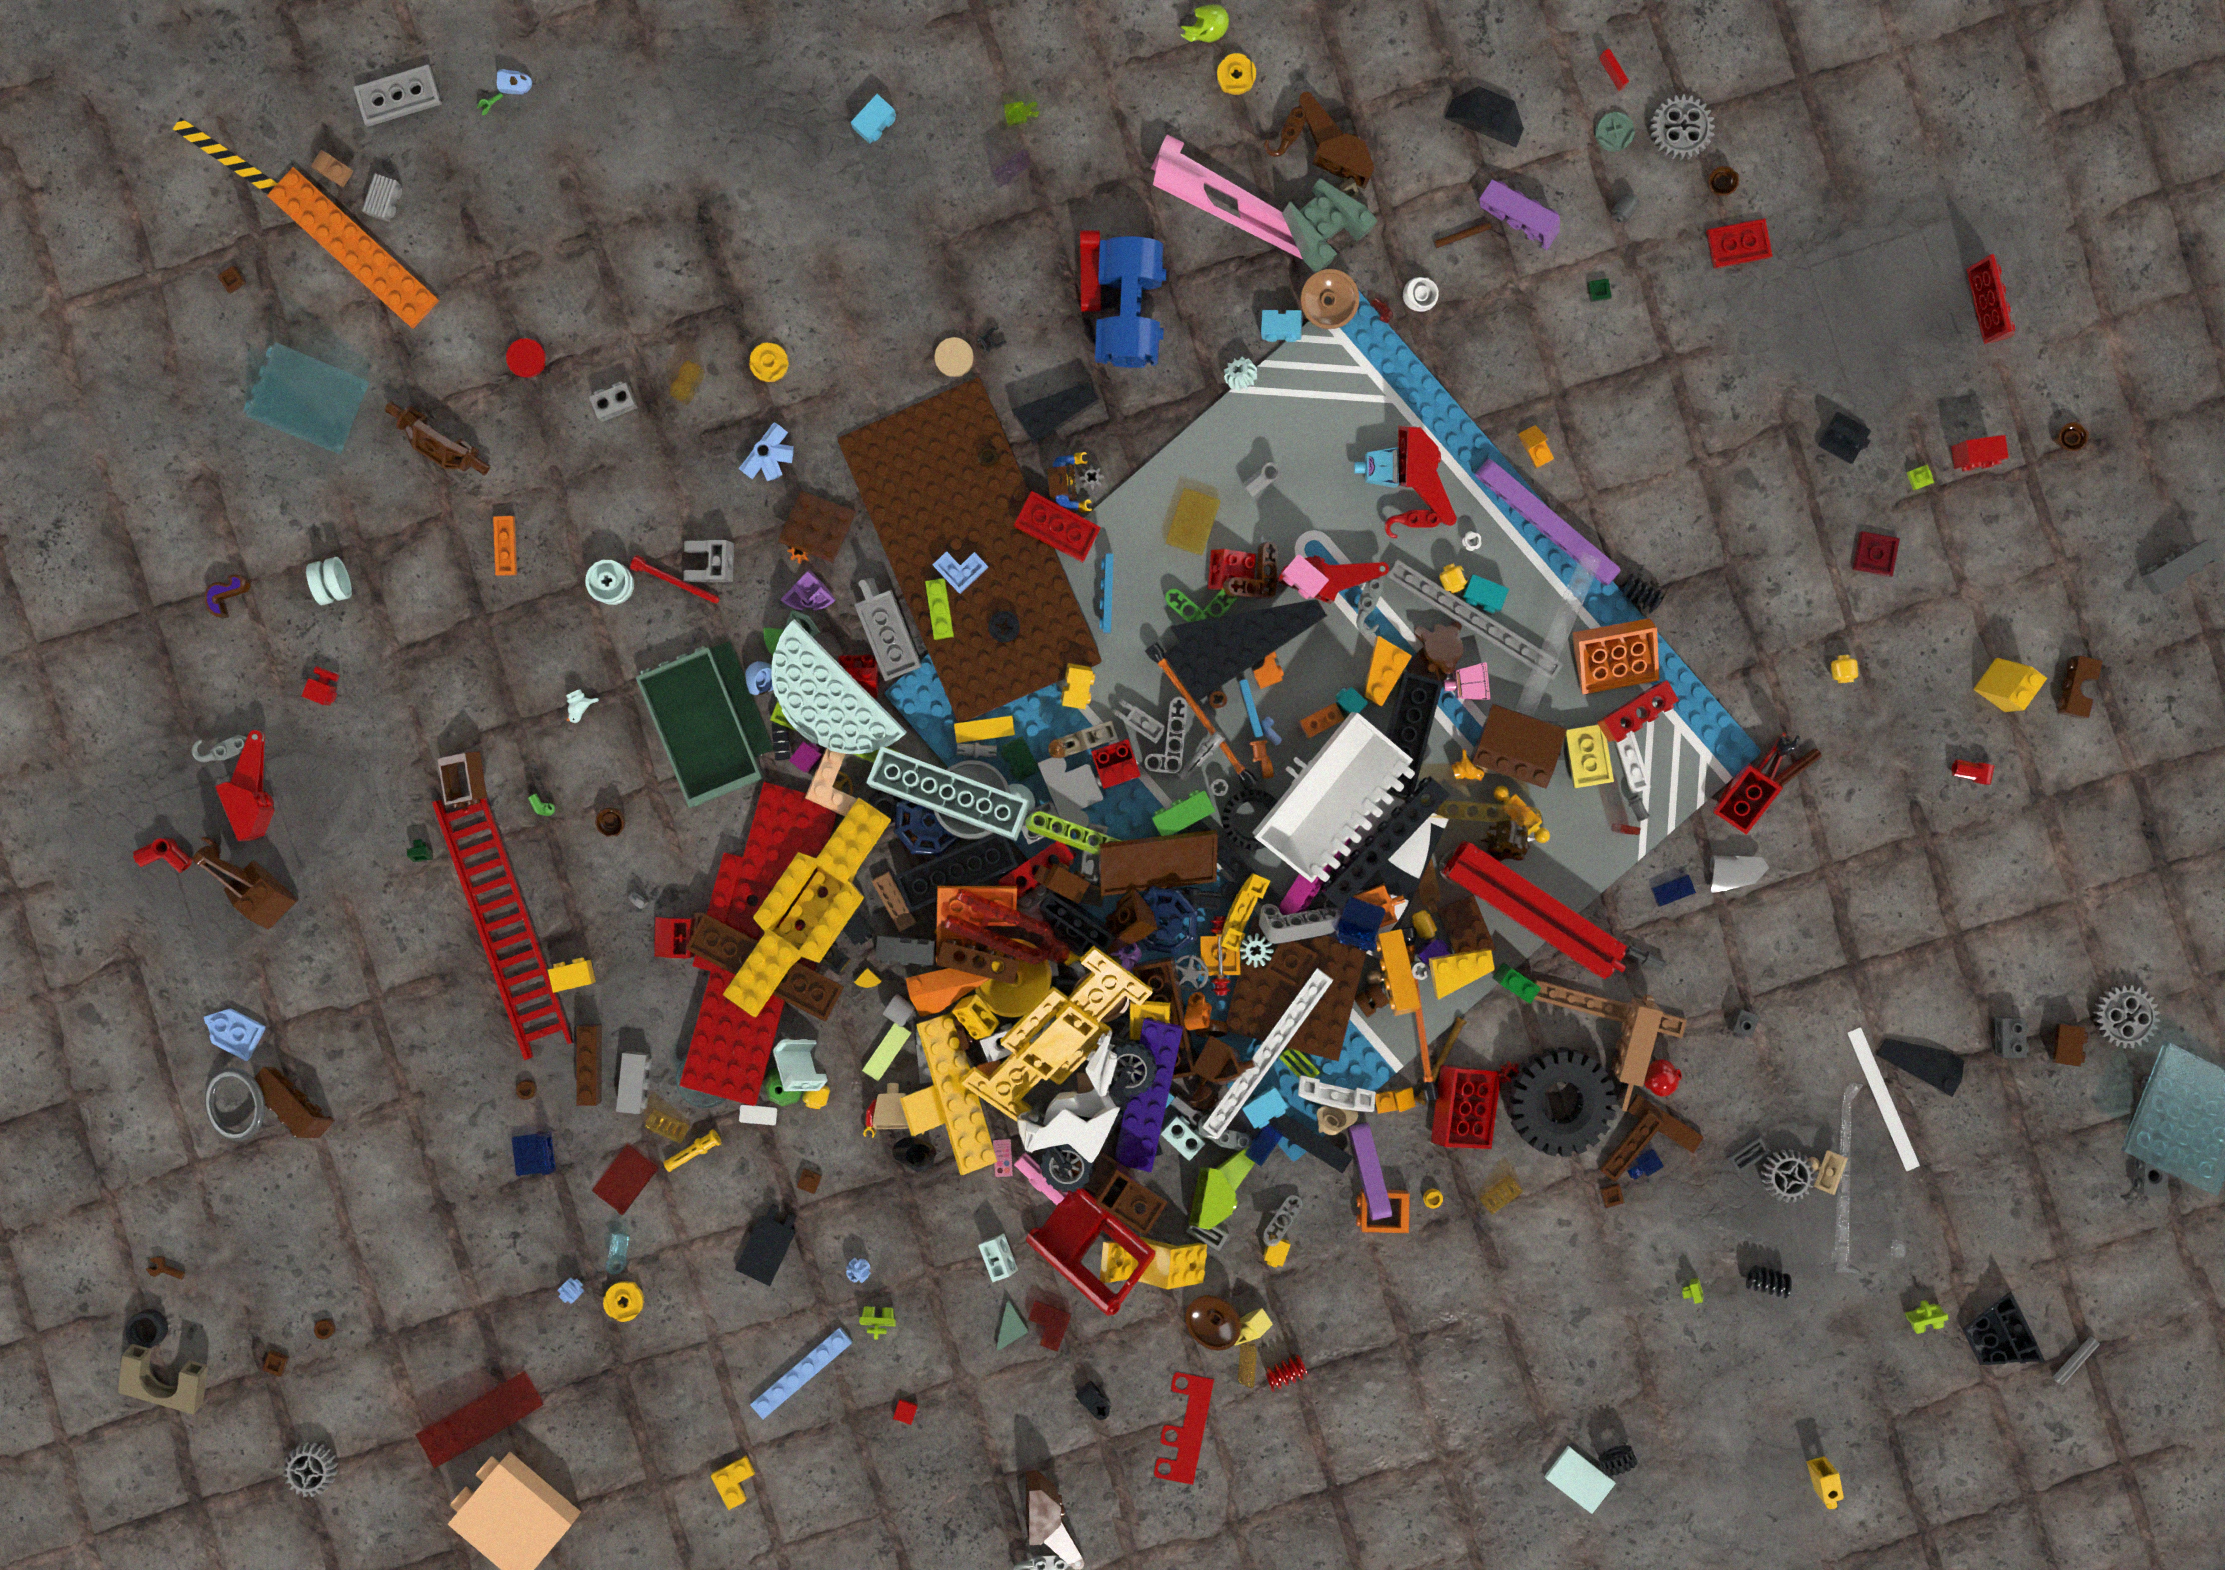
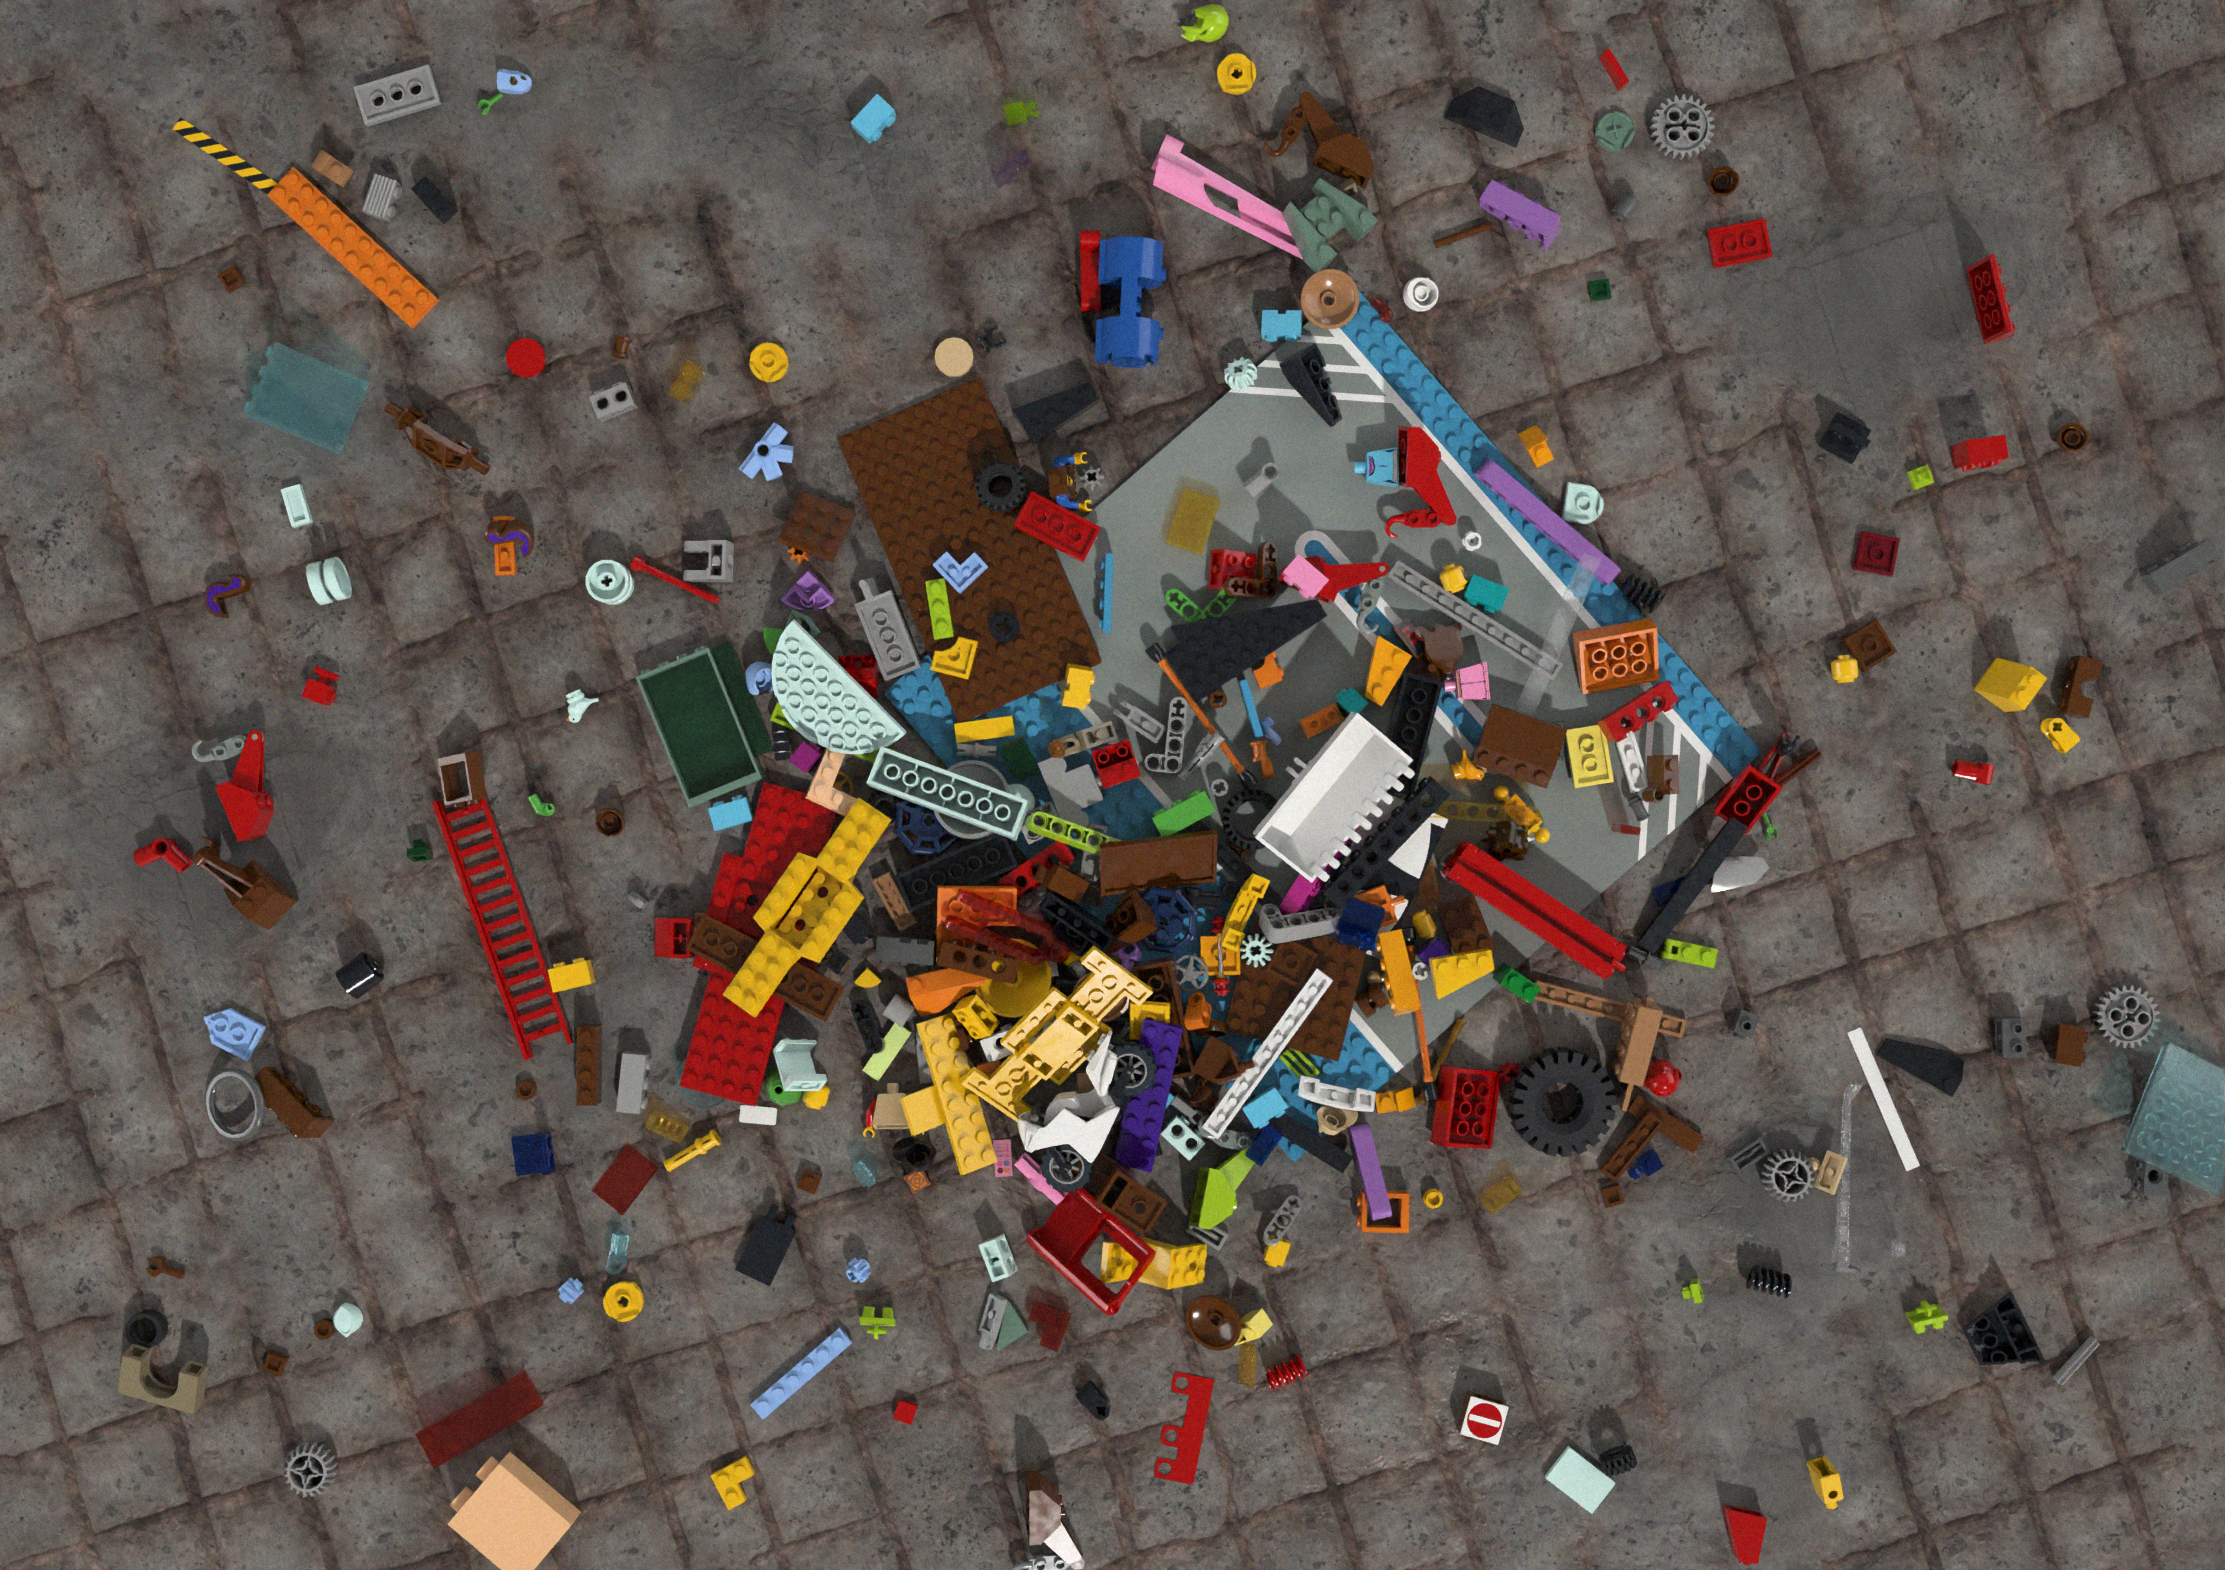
(296, 505): none -> light aqua tile
(347, 1319): none -> light aqua hat
(360, 975): none -> black piece
(434, 199): none -> black brick
(512, 531): none -> reddish brown animal
(620, 347): none -> reddish brown bush
(732, 813): none -> medium azure brick
(864, 1173): none -> clear light blue brick
(868, 1041): none -> black beam
(917, 1181): none -> tile
(956, 660): none -> yellow tile
(991, 1320): none -> light grey hinge
(995, 470): none -> black tyre
(1240, 851): none -> copper hand
(1308, 378): none -> black wedge
(1405, 633): none -> slope
(1482, 1418): none -> piece
(1581, 504): none -> light aqua tile
(1662, 777): none -> reddish brown hinge
(1690, 953): none -> lime plate
(1692, 884): none -> black tile
(1745, 1533): none -> red slope
(1770, 829): none -> bright green hand
(1869, 645): none -> reddish brown tile
(2059, 734): none -> yellow piece

